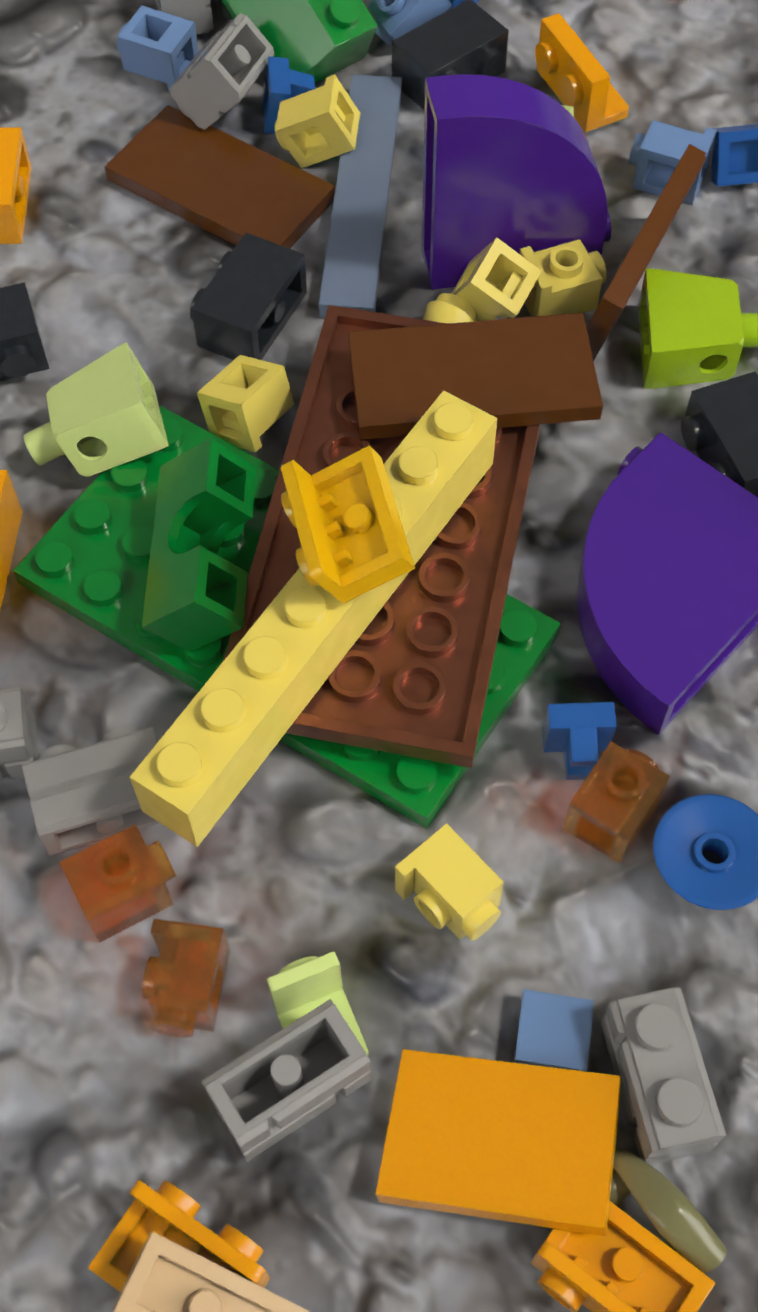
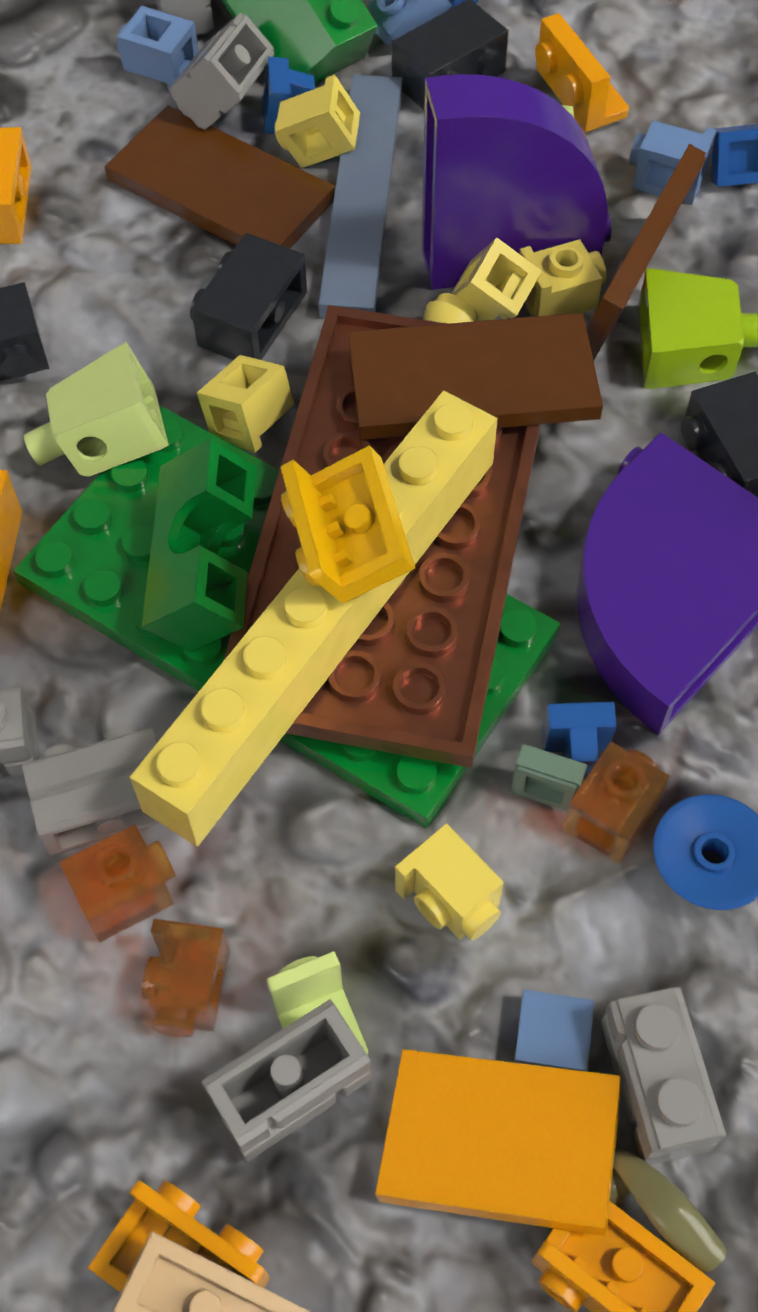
(547, 777): none -> sand green tile

